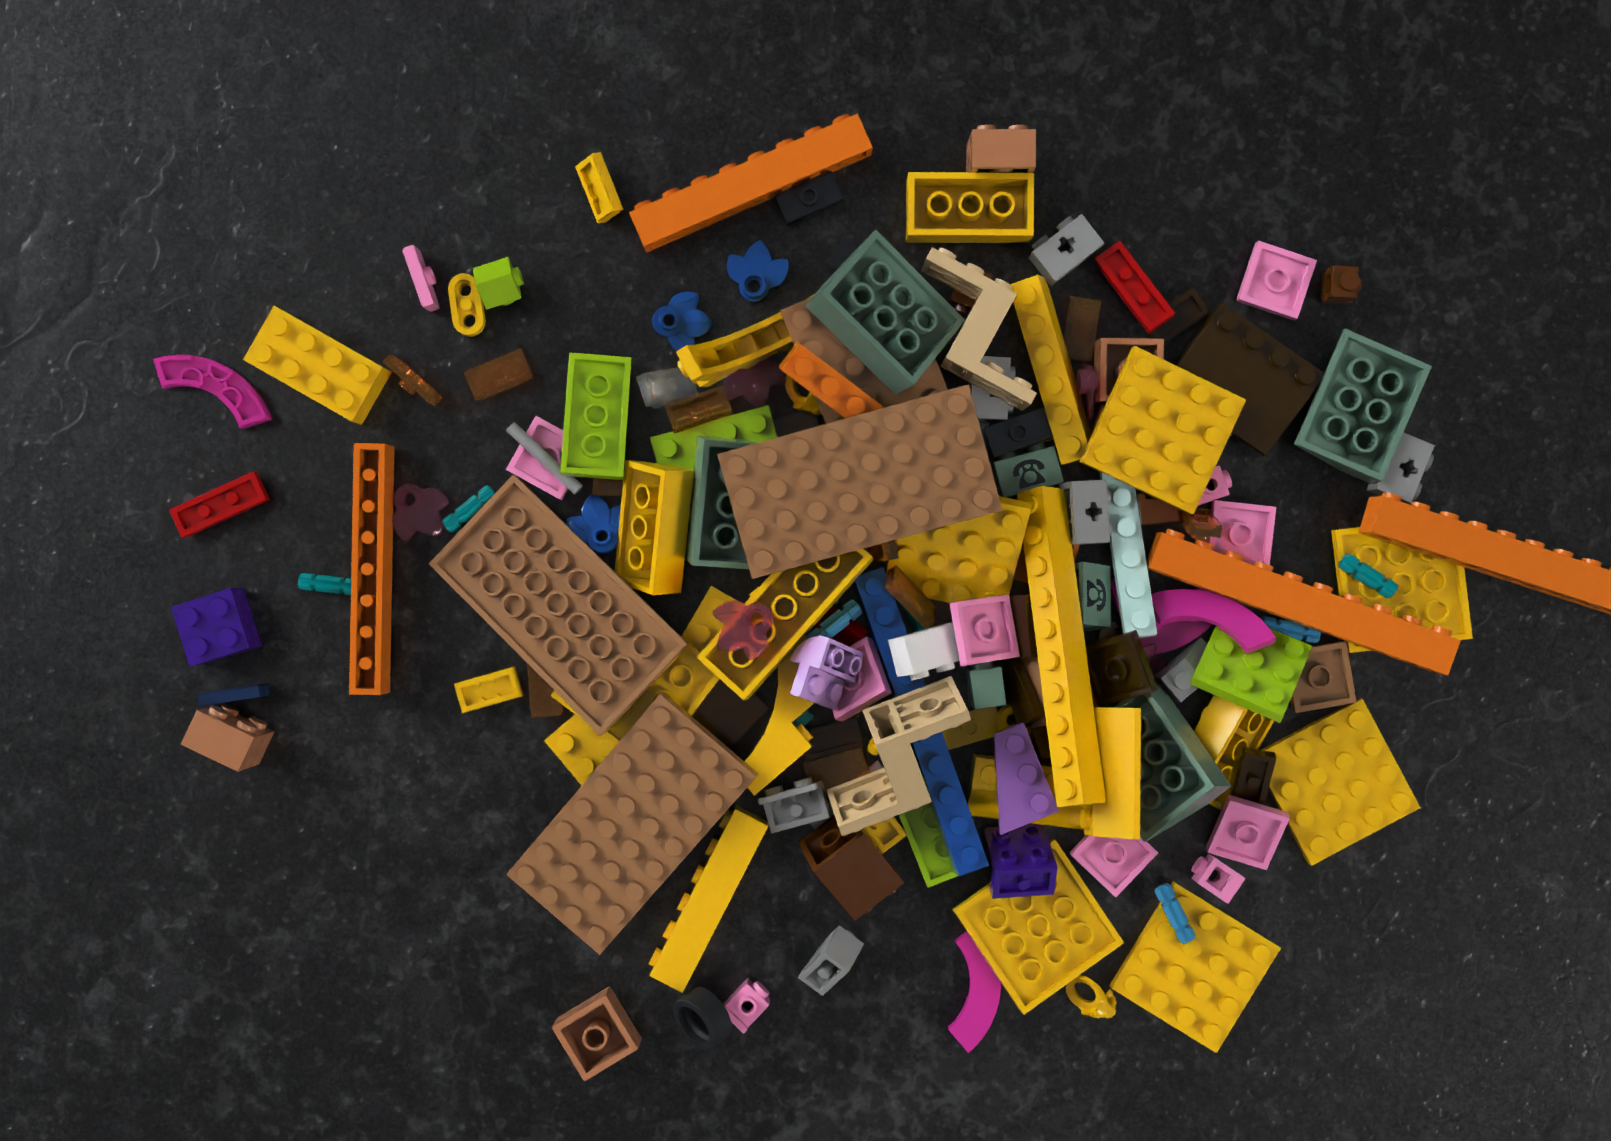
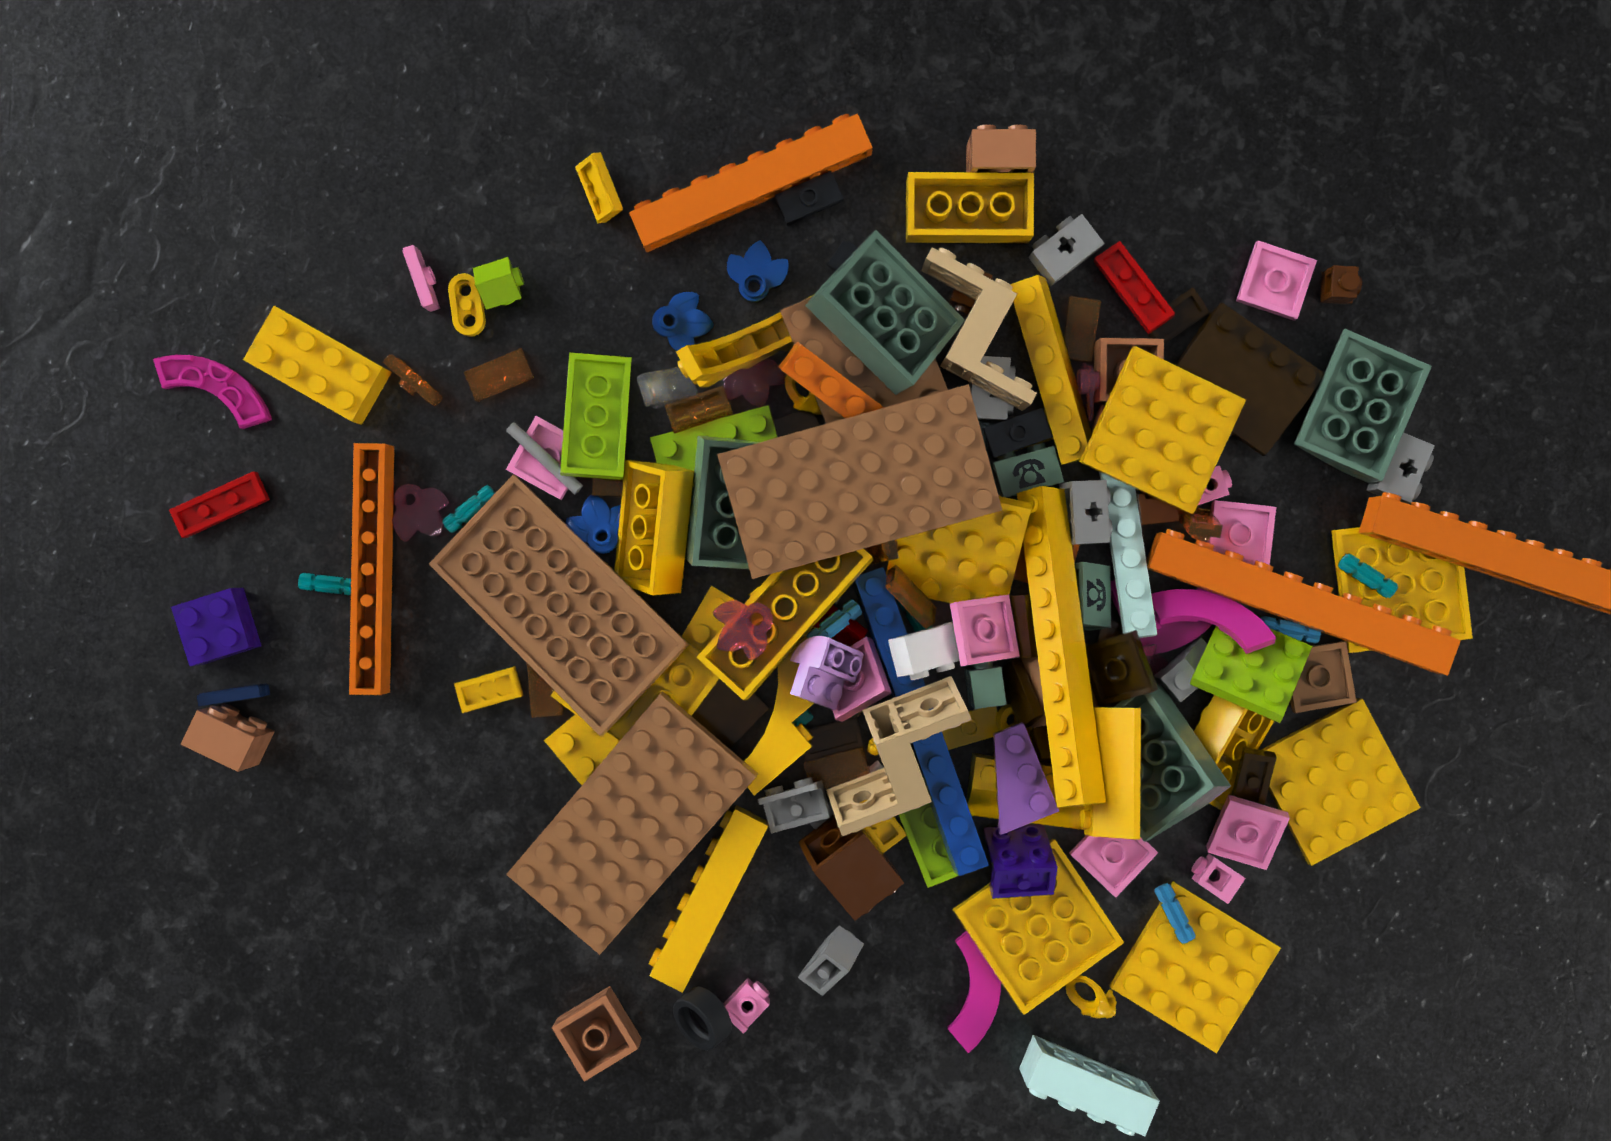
(1088, 1086): none -> light aqua brick

